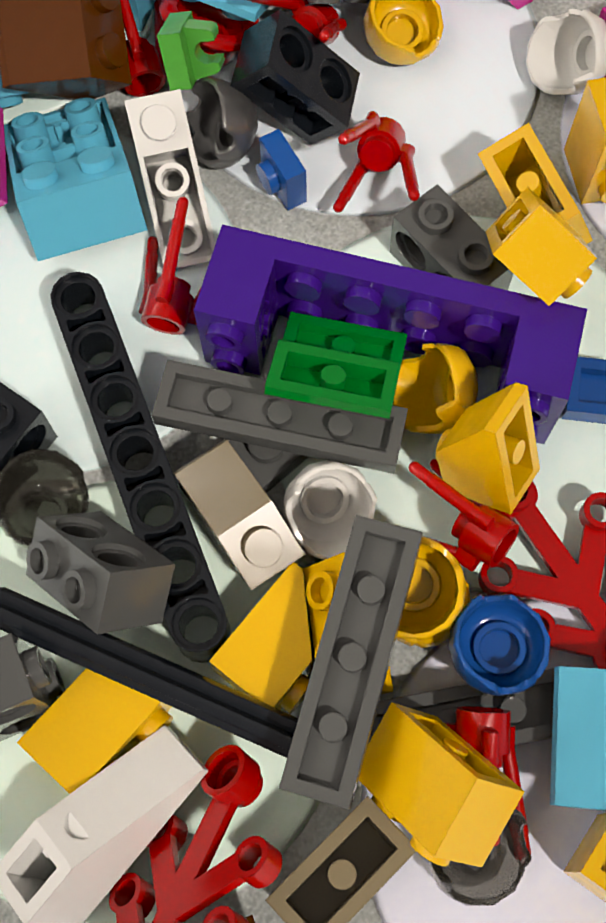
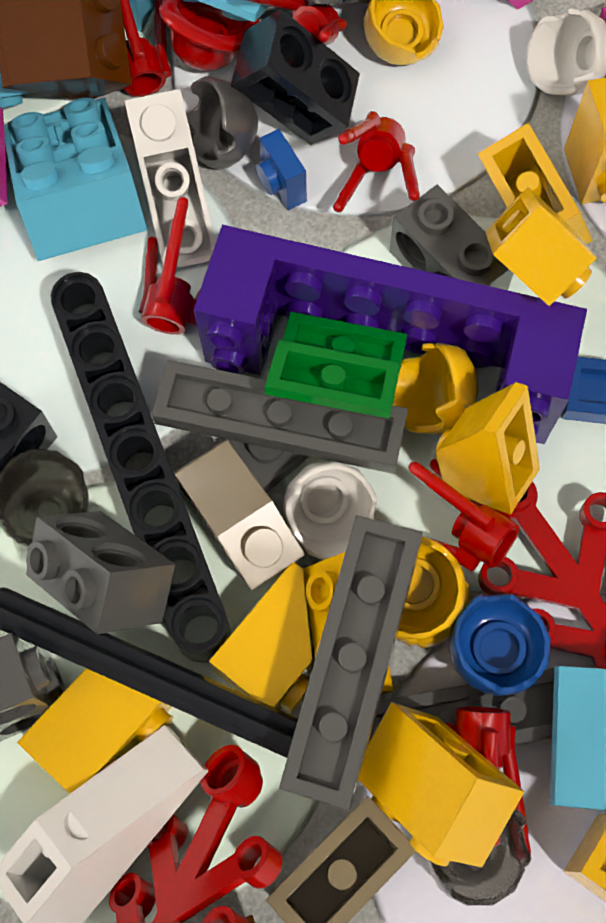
(181, 50): bright green tile -> none

